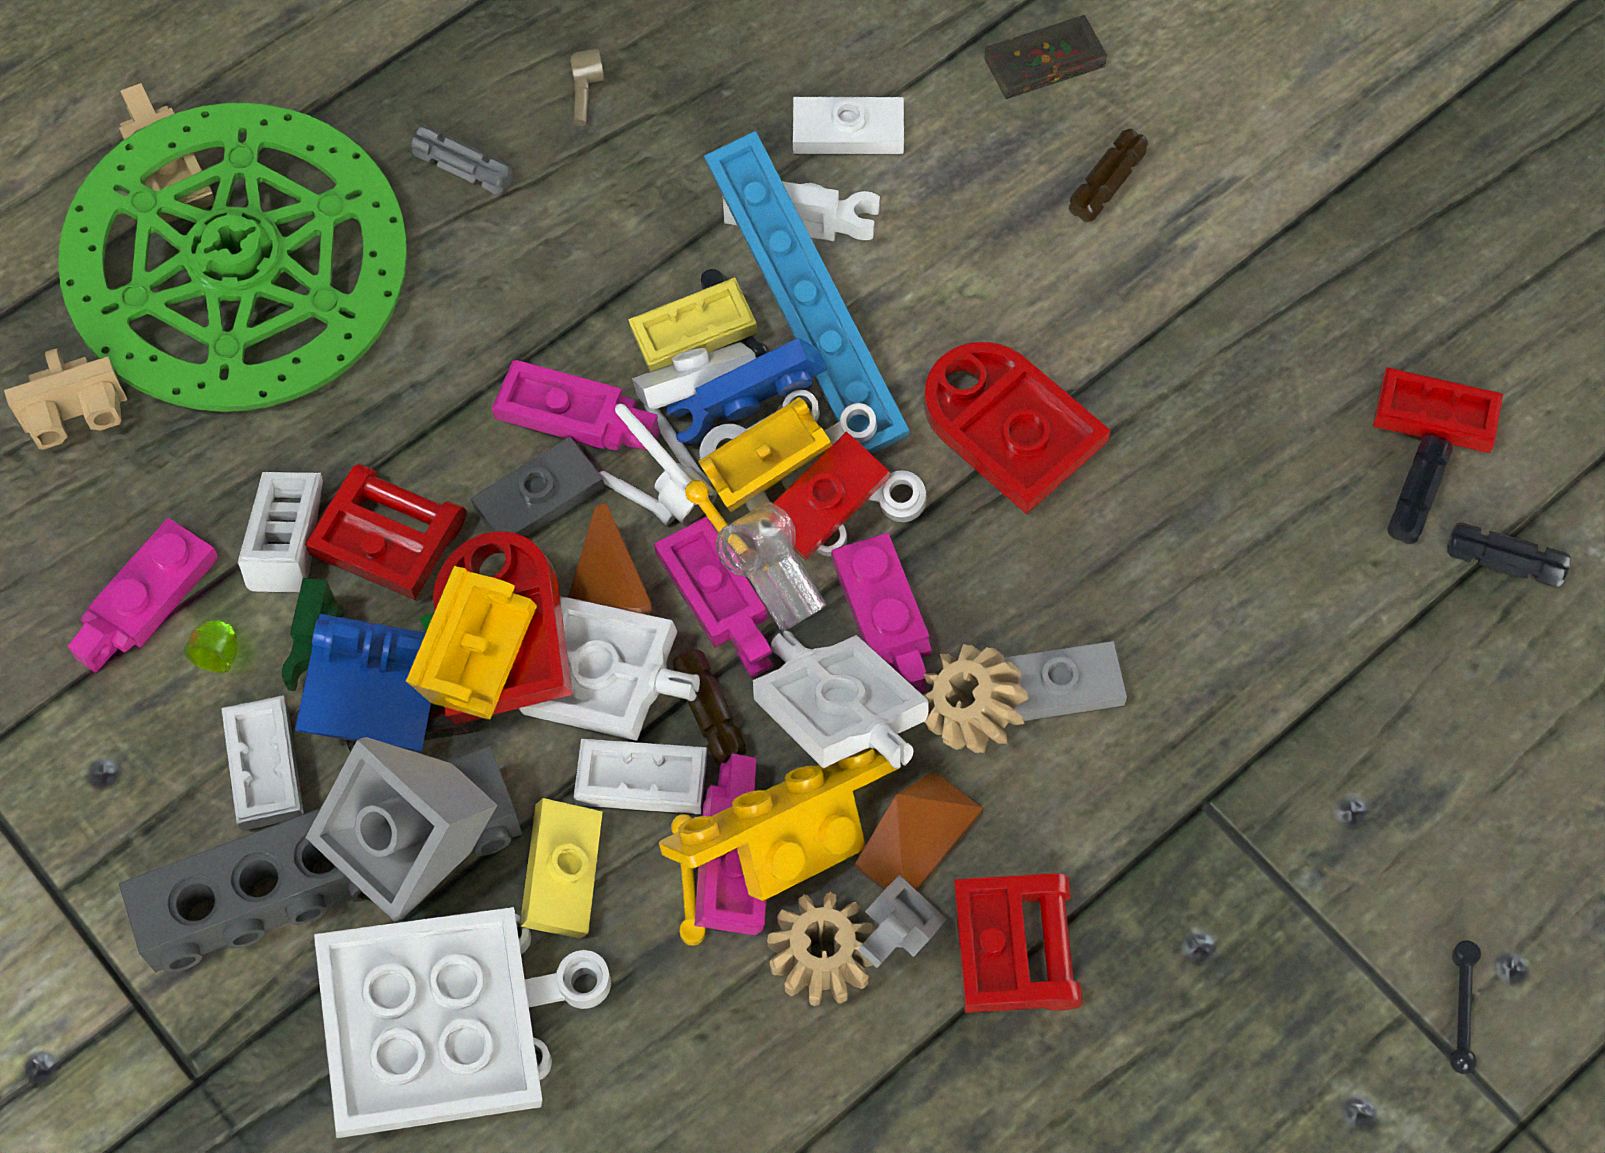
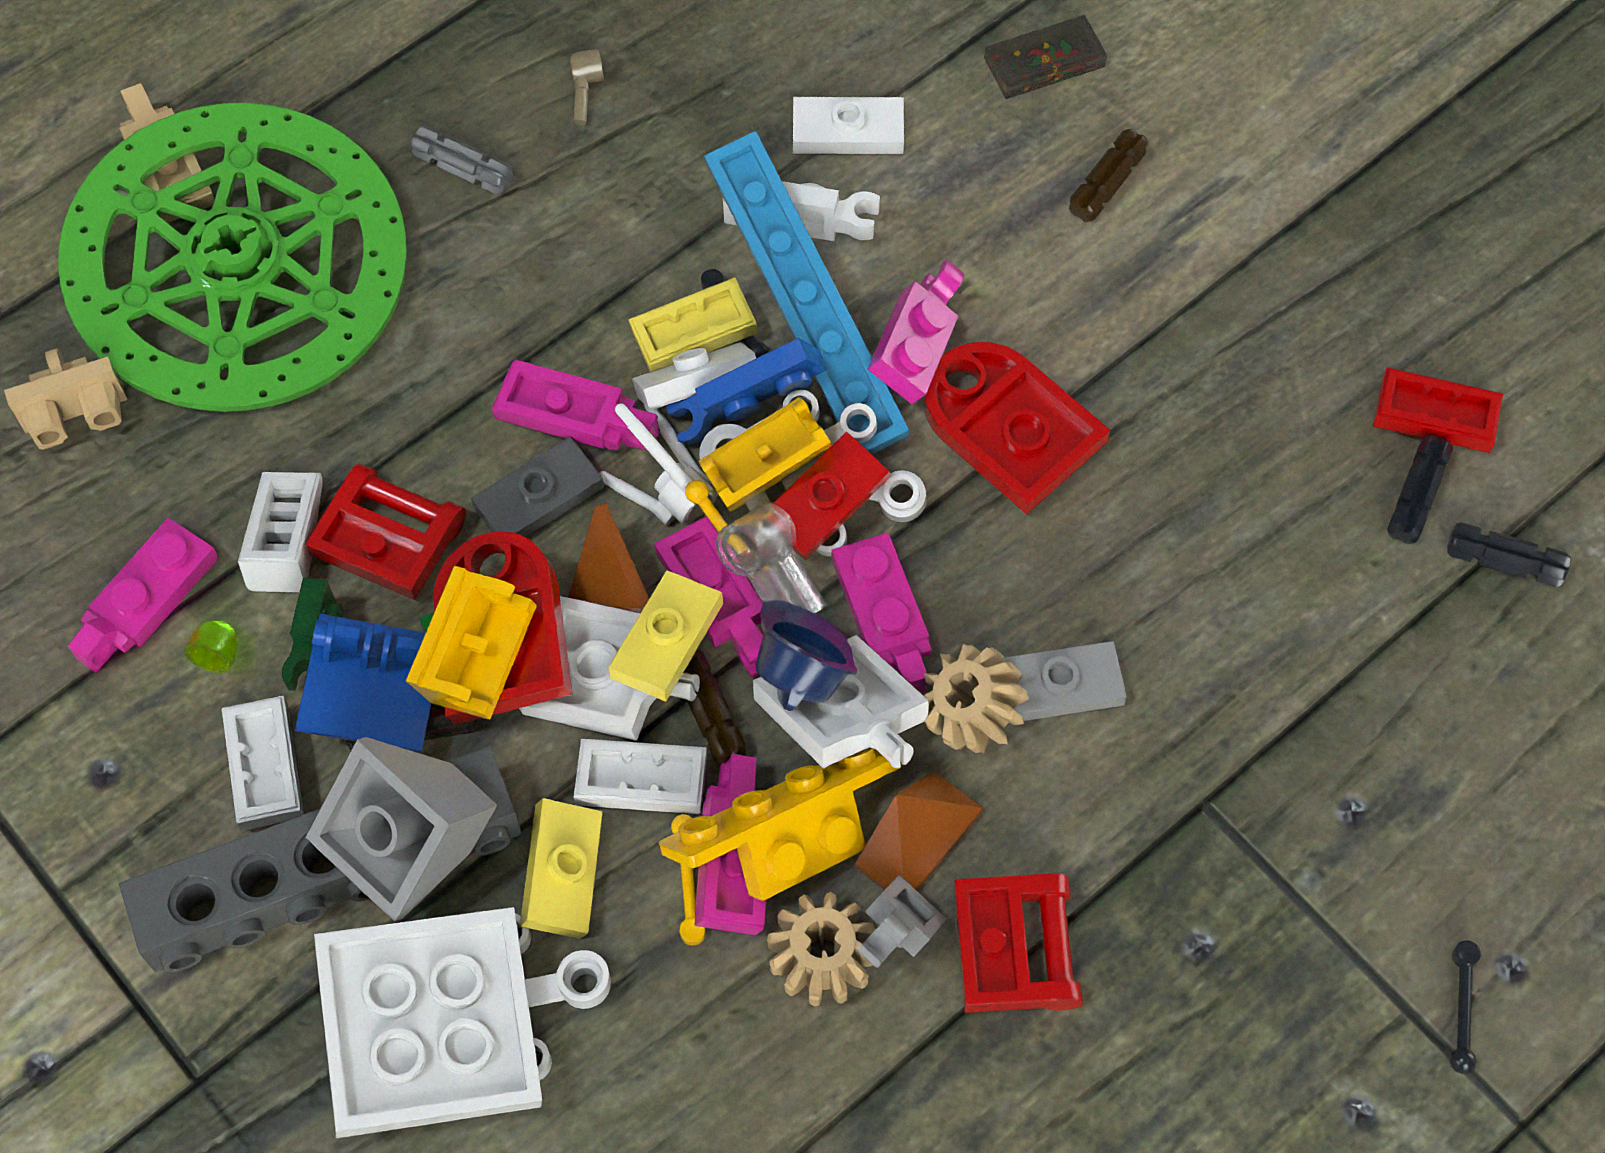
(666, 635): none -> light yellow plate
(801, 654): none -> dark blue piece
(917, 334): none -> dark pink plate

